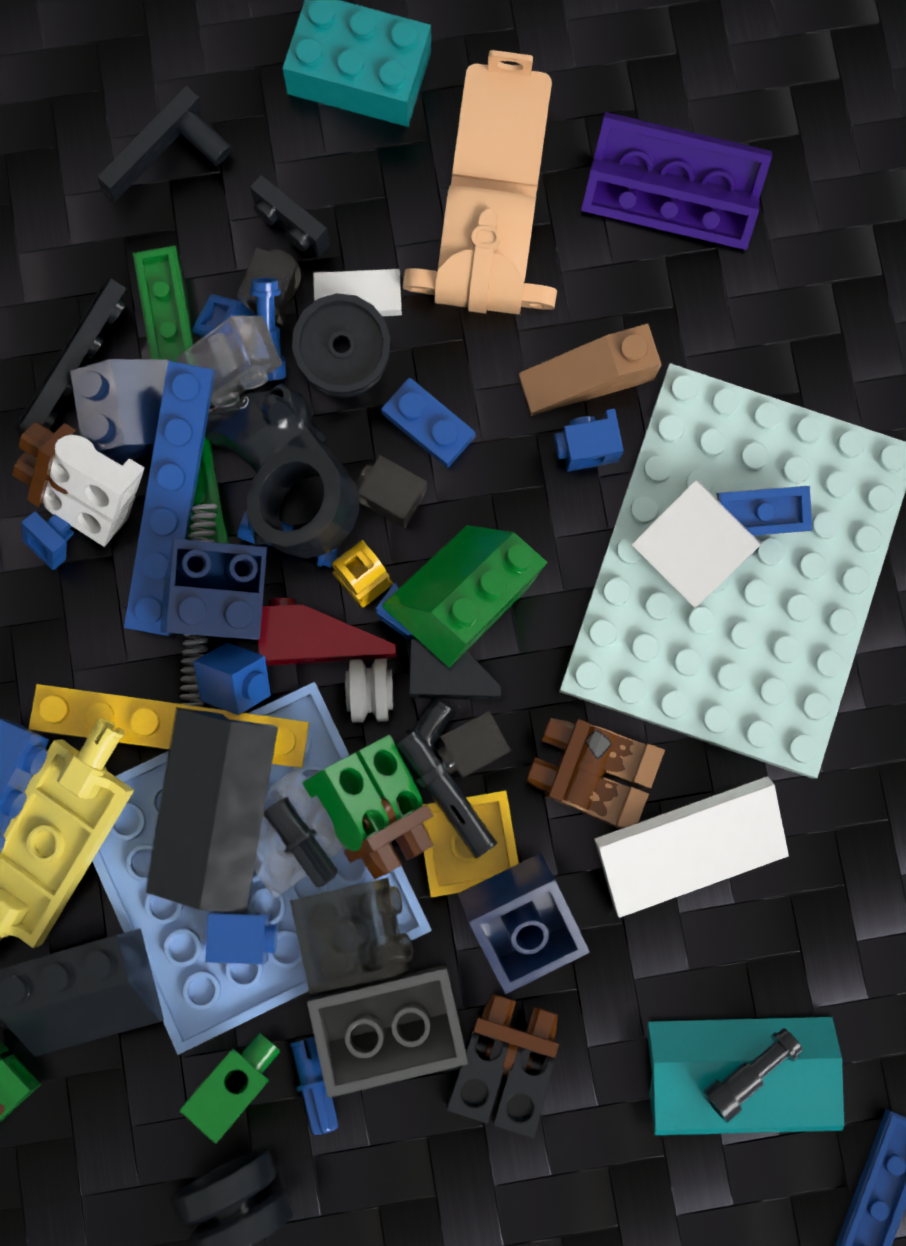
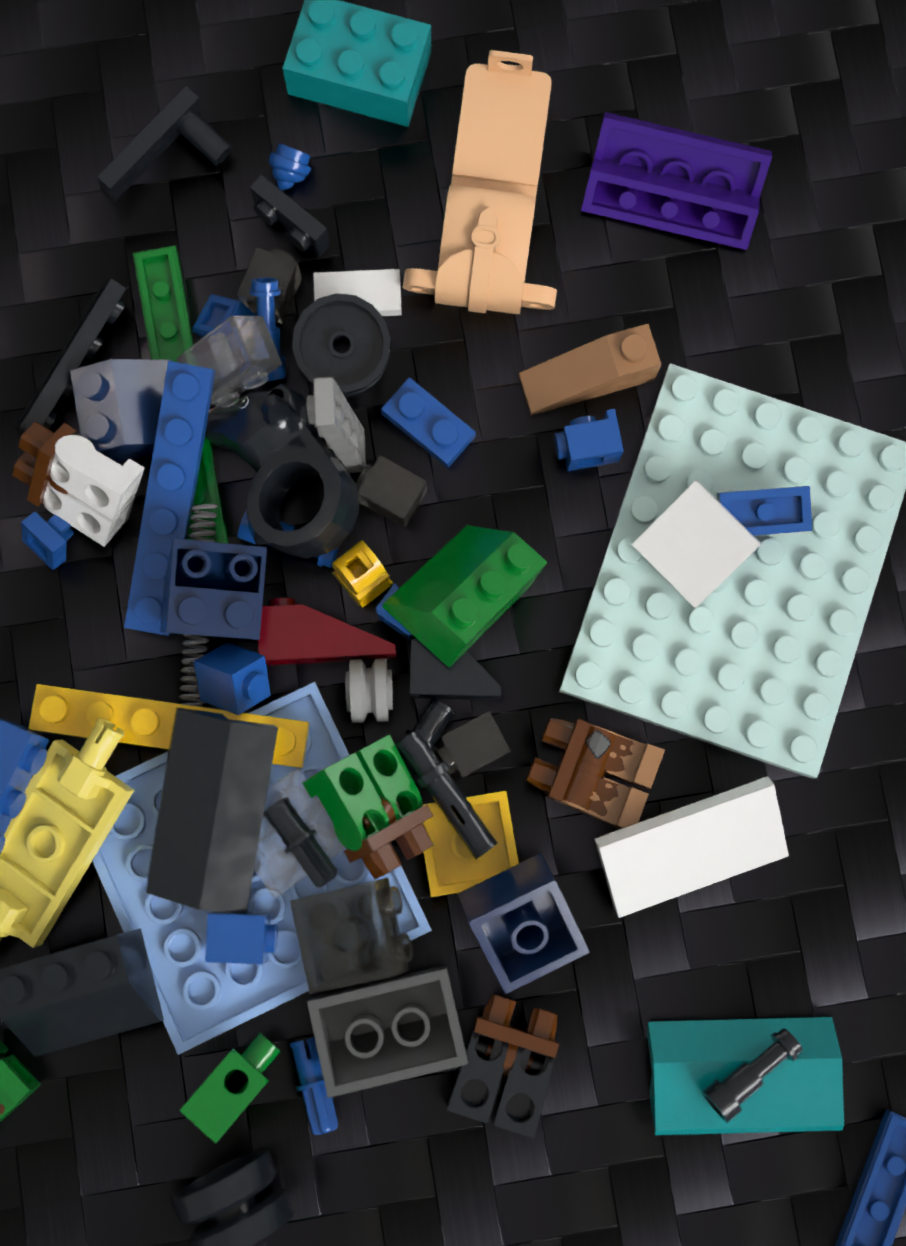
(288, 166): none -> blue plate
(337, 424): none -> light grey plate

